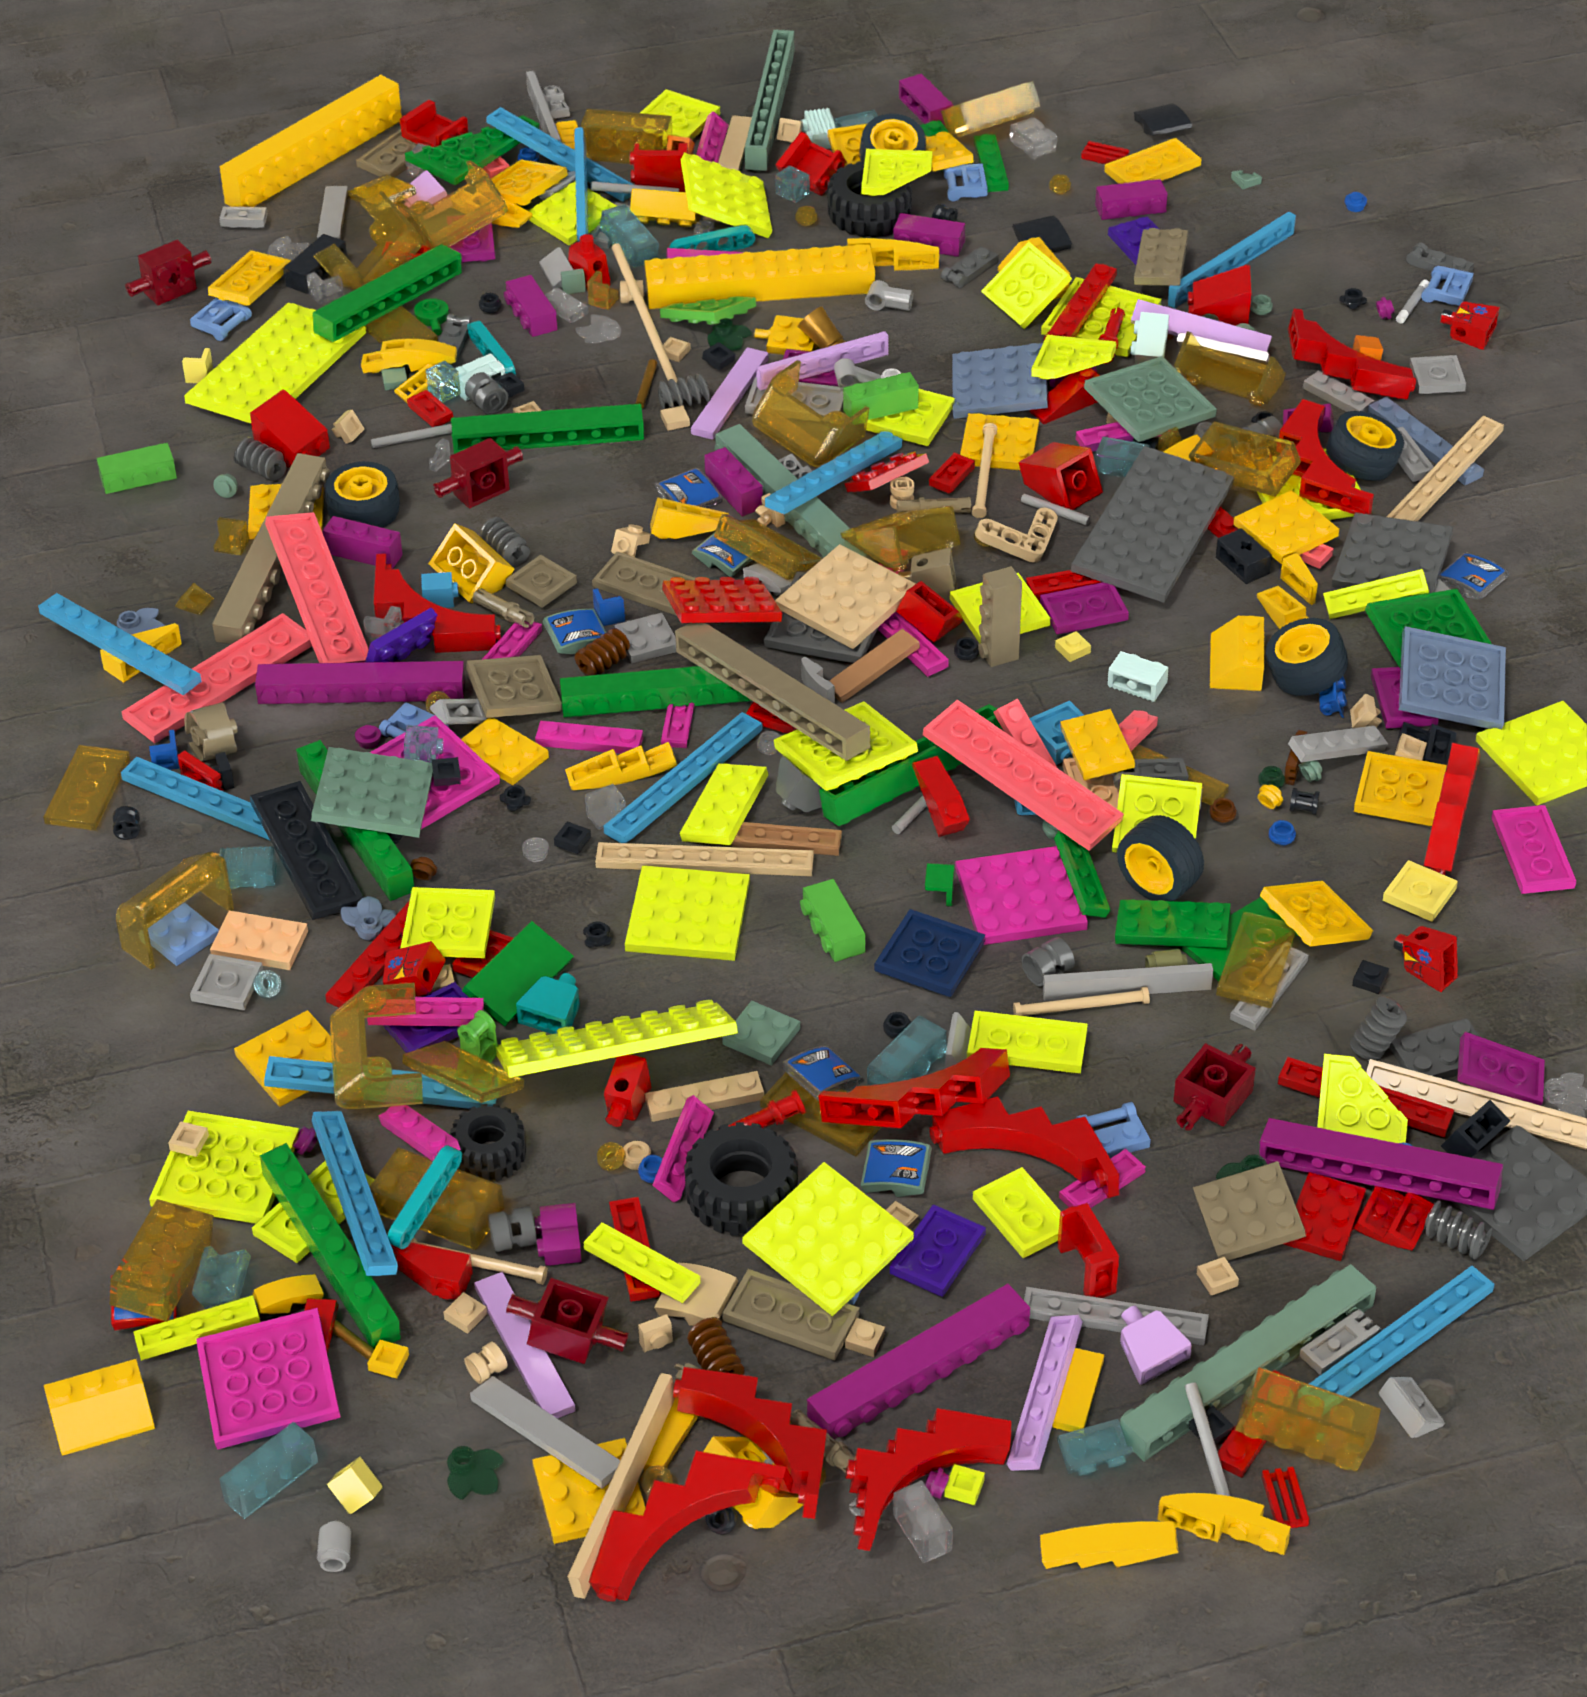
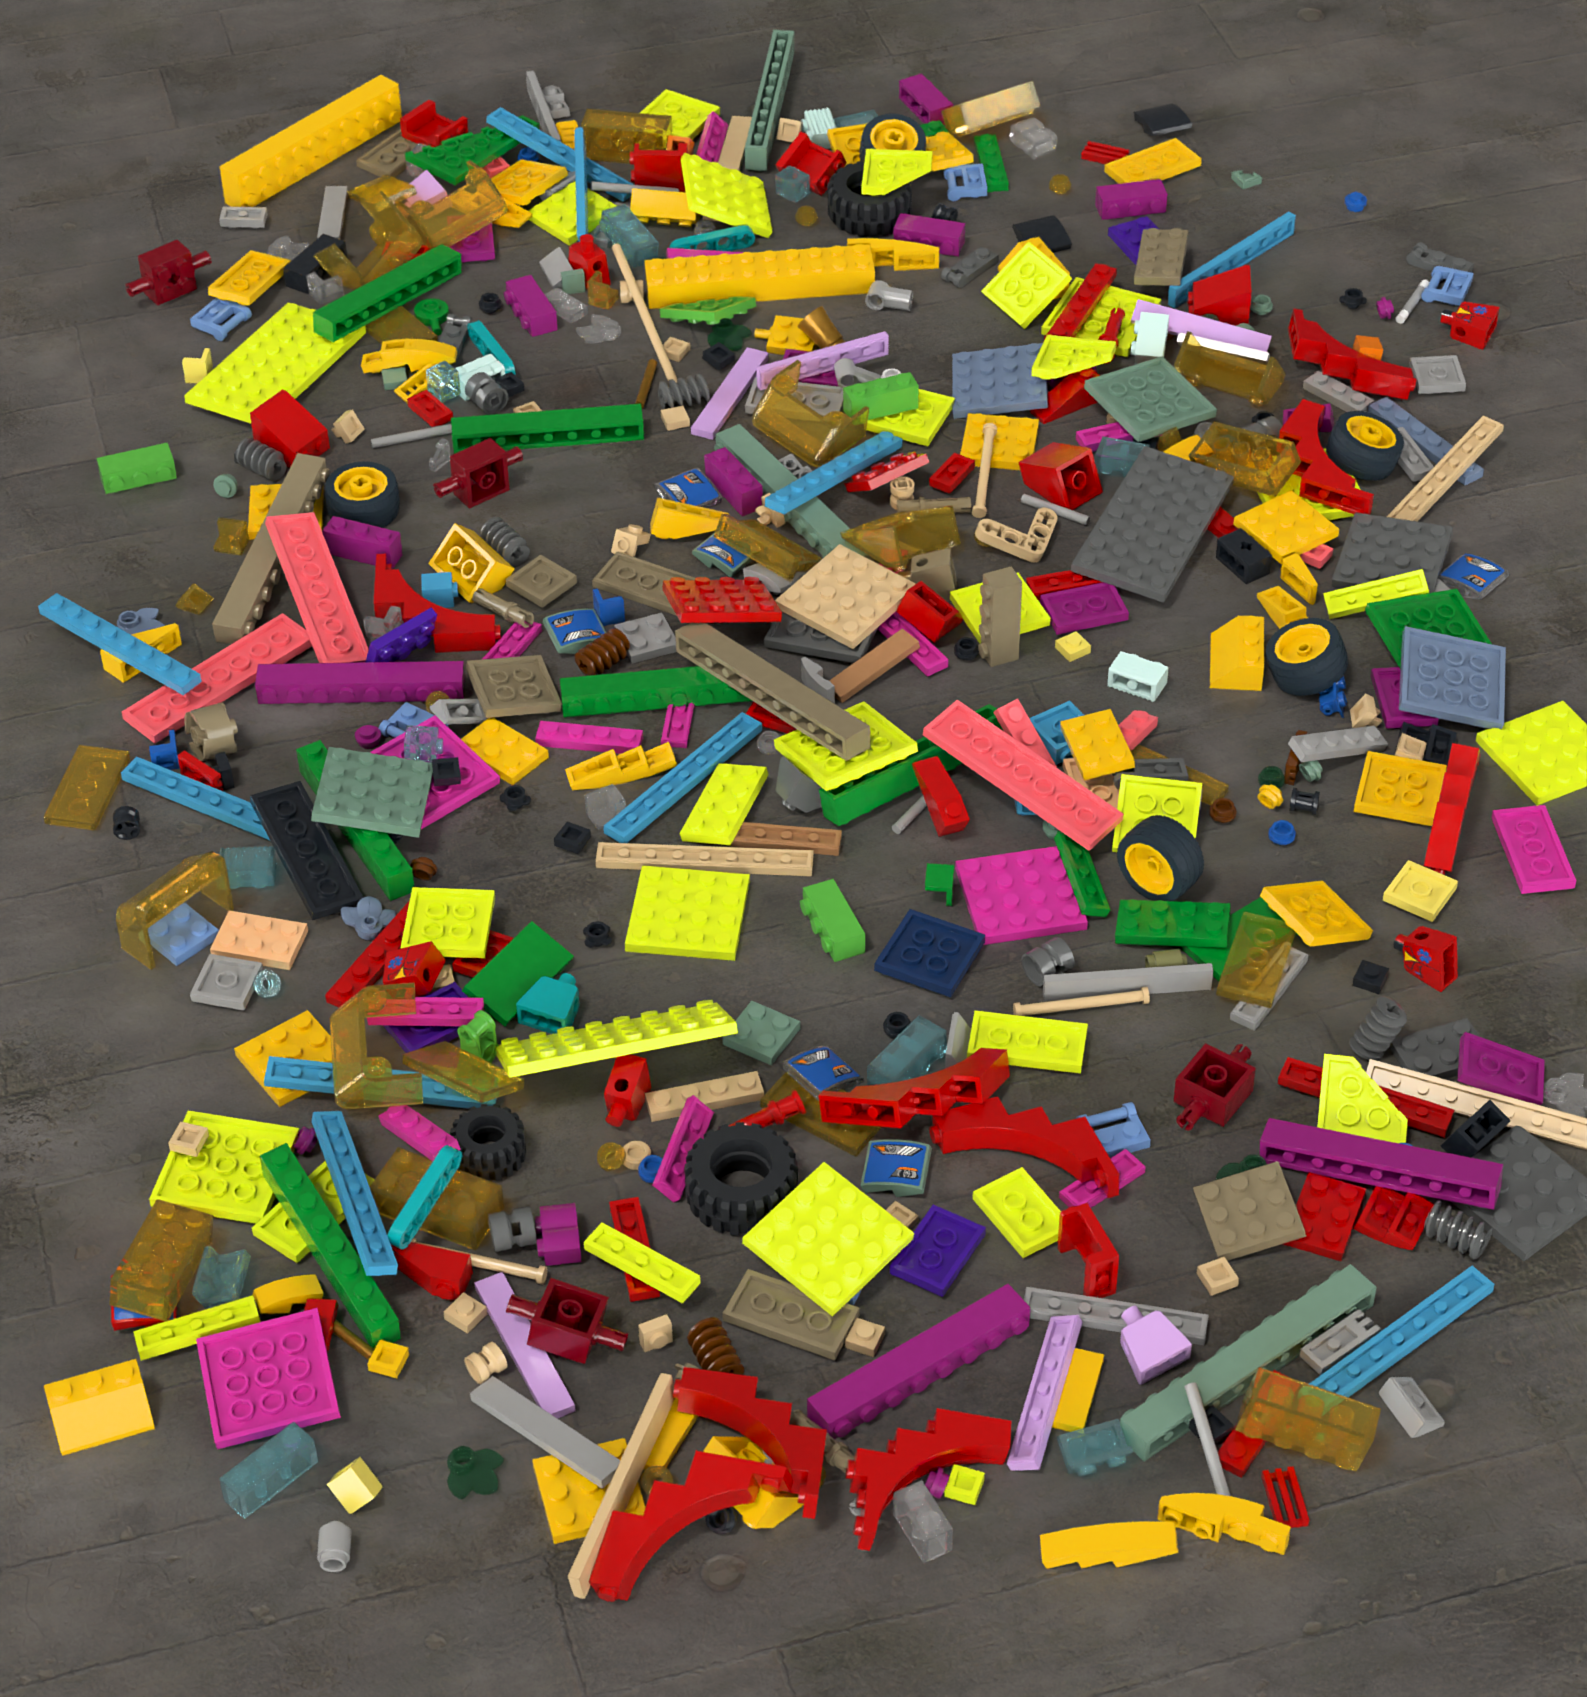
(535, 849): clear plate -> none
(705, 1301): tan slope -> none

